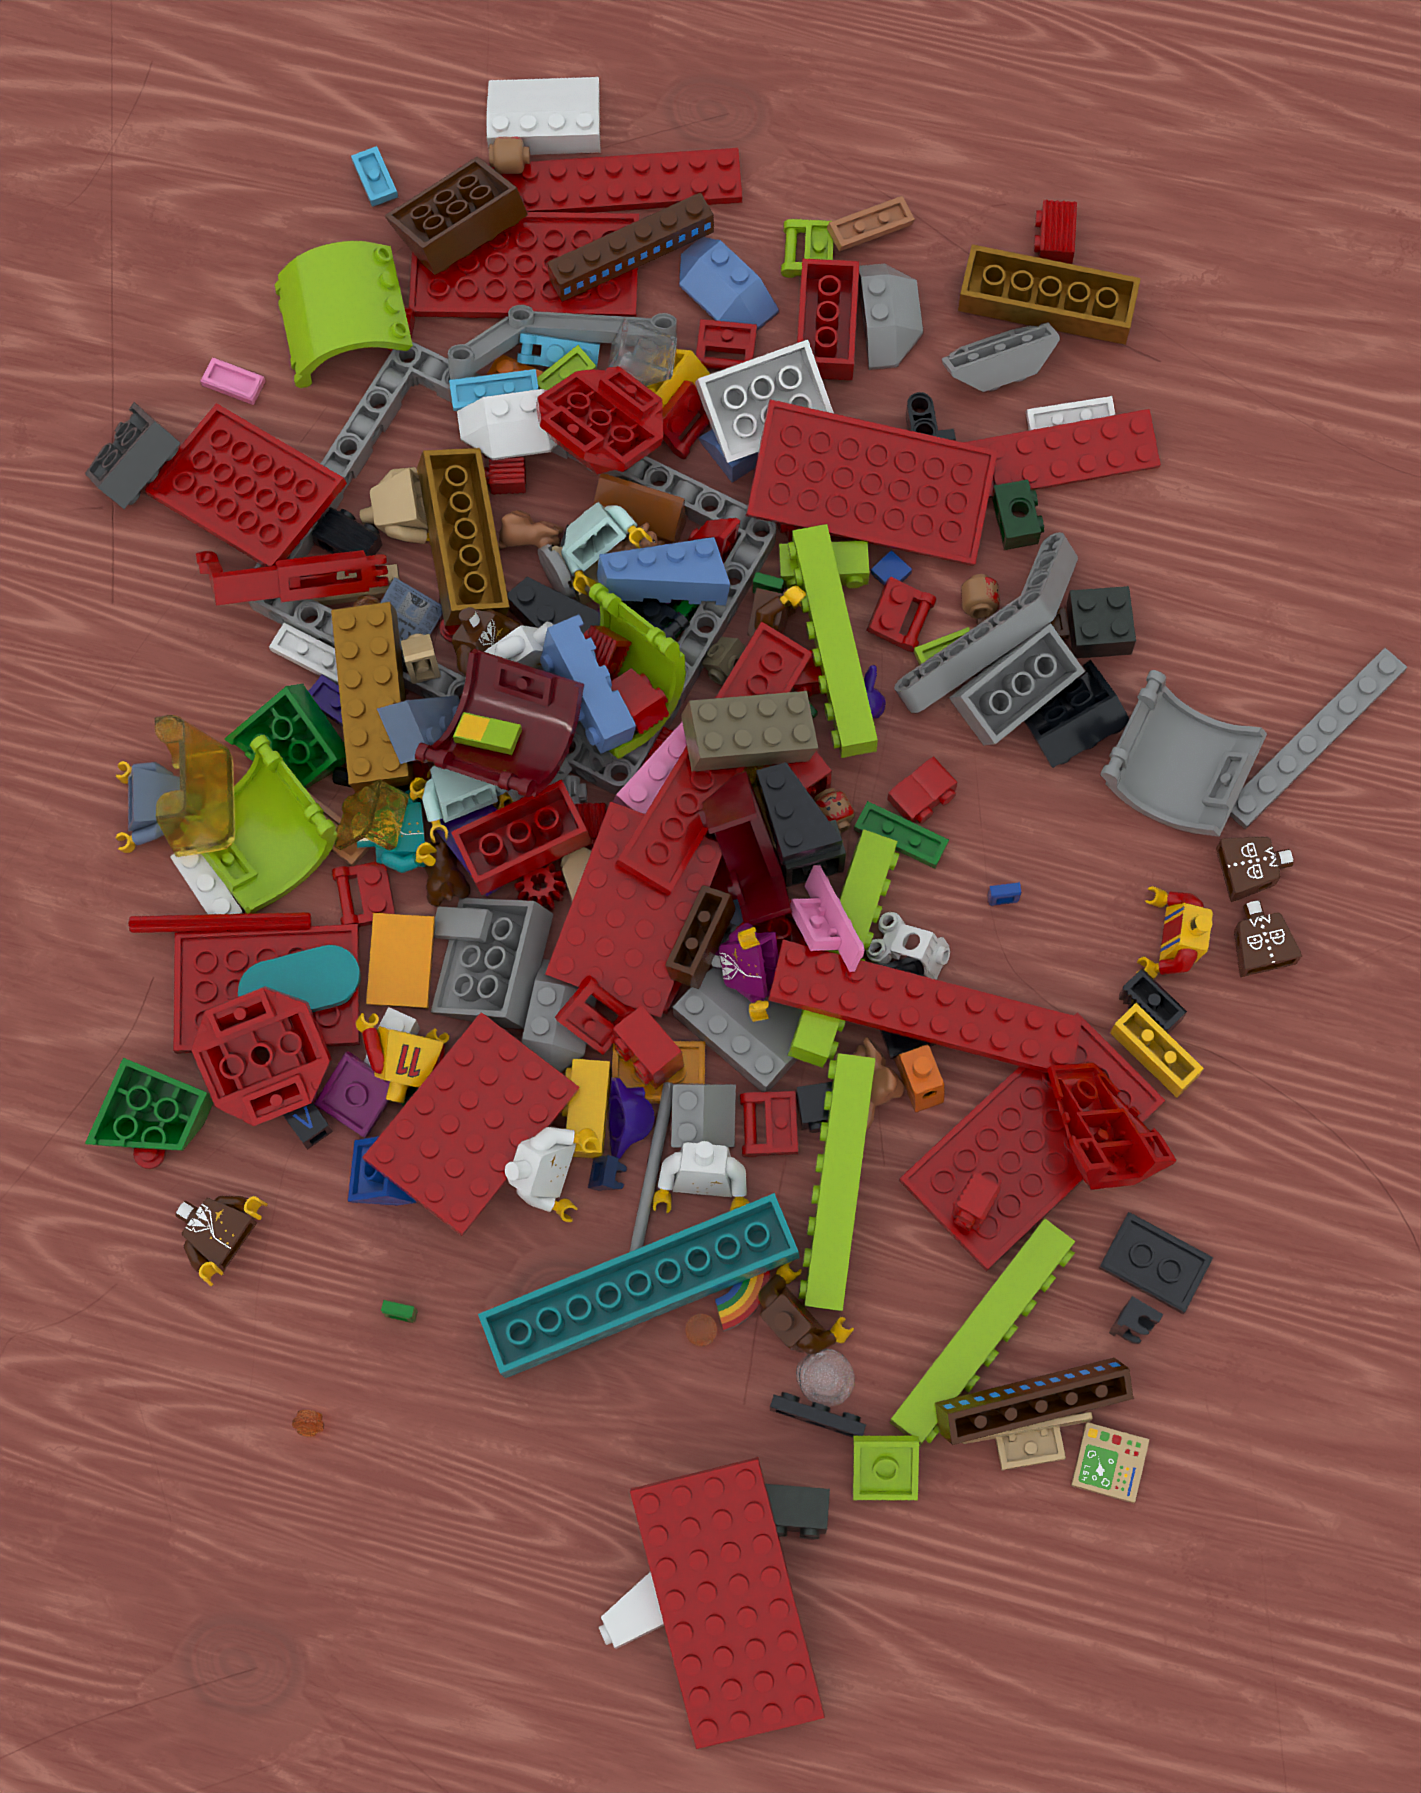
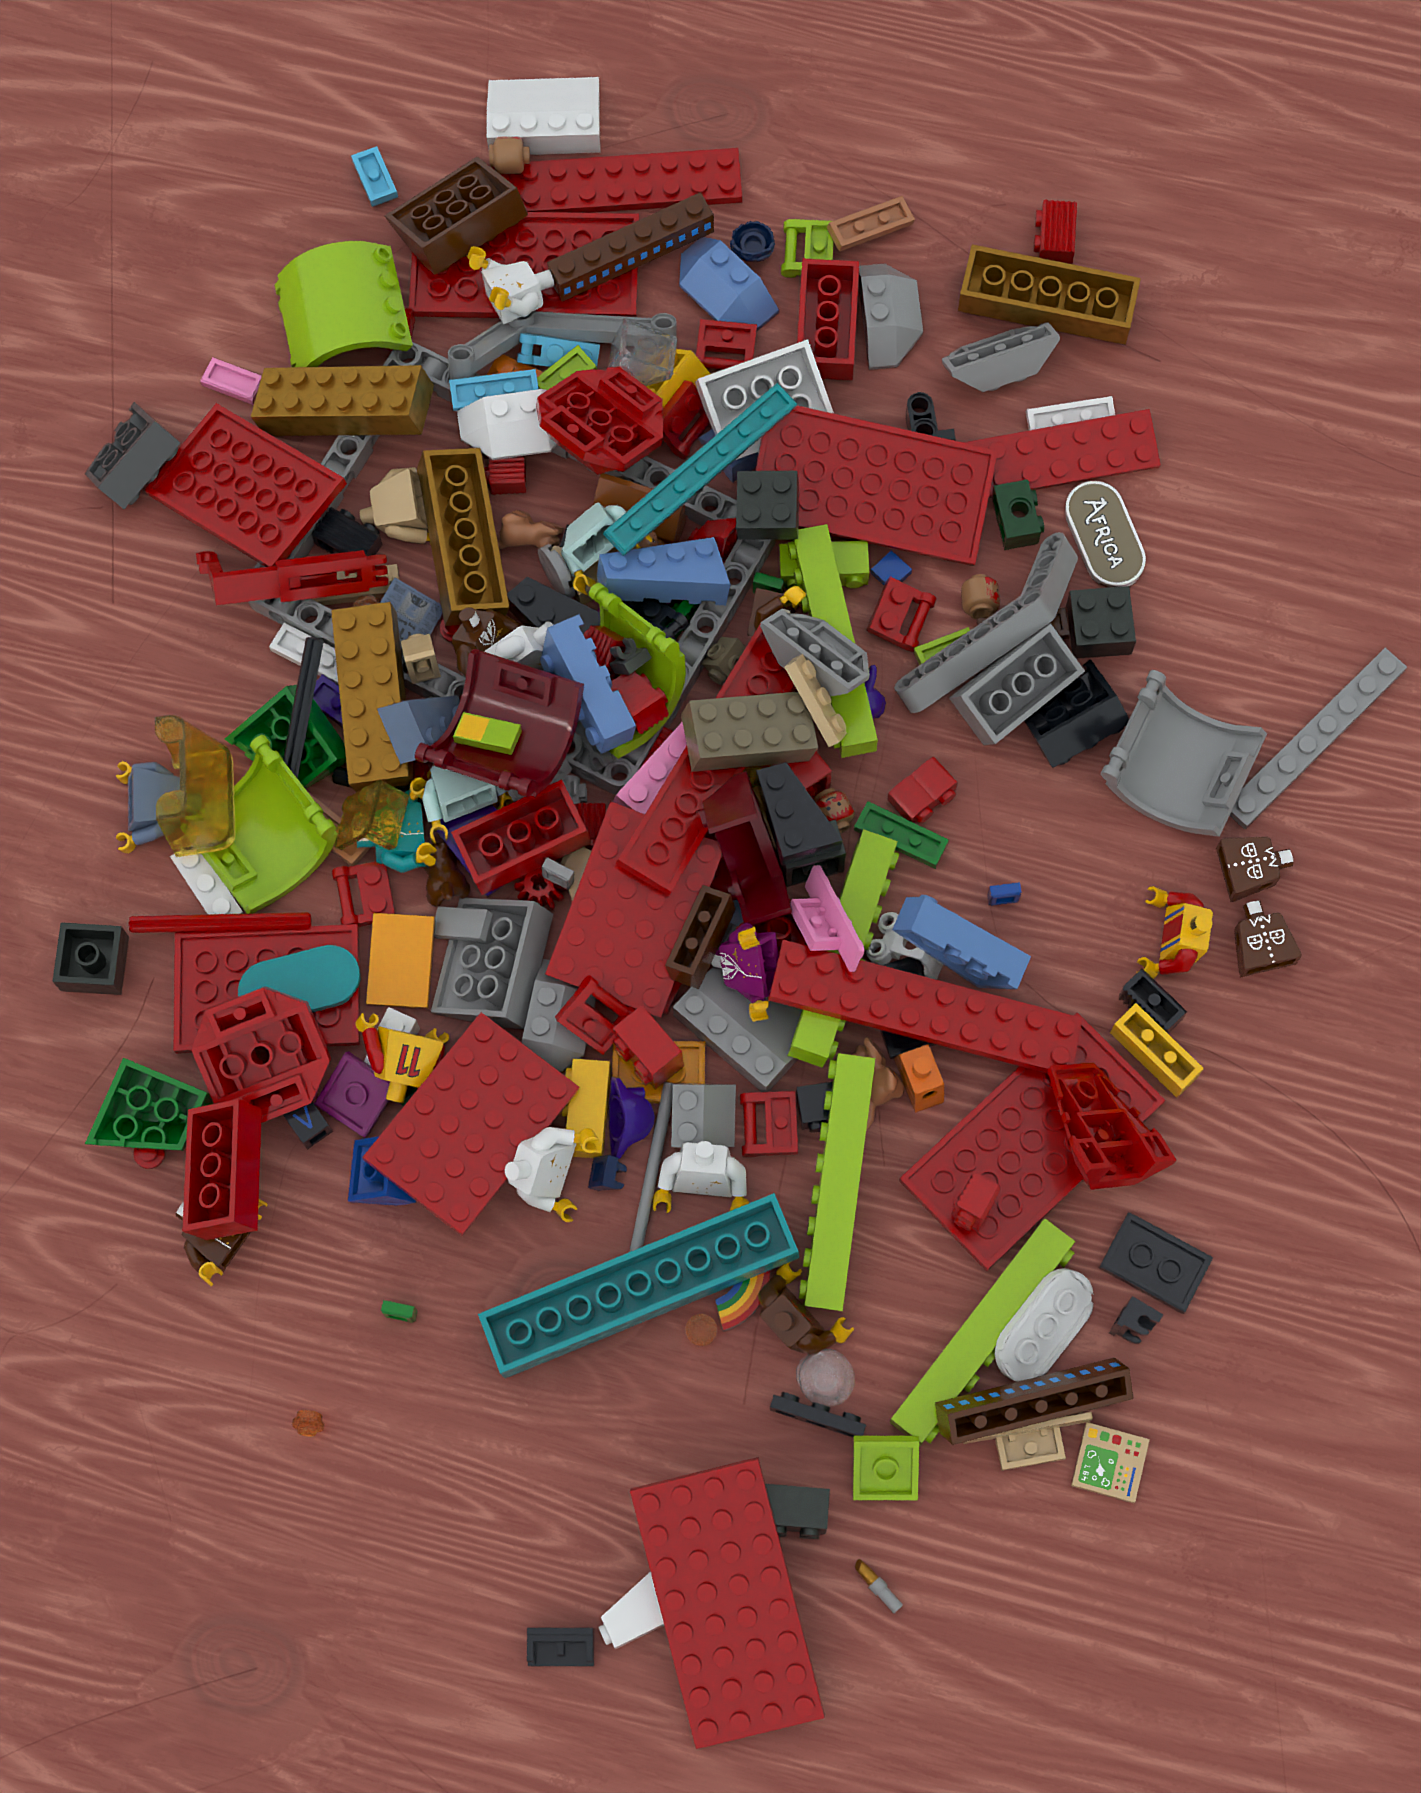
(90, 958): none -> pearl dark grey brick
(222, 1169): none -> red brick
(302, 703): none -> black axle
(343, 400): none -> pearl gold brick
(510, 287): none -> white torso
(557, 873): none -> light grey tile
(560, 1646): none -> black hinge
(629, 660): none -> dark grey tile
(700, 469): none -> teal tile
(752, 241): none -> dark blue hair
(767, 505): none -> pearl dark grey brick
(816, 700): none -> tan plate
(837, 660): none -> light grey wedge
(878, 1586): none -> light grey piece
(960, 944): none -> medium blue wedge
(1044, 1325): none -> white tile
(1105, 534): none -> dark tan tile

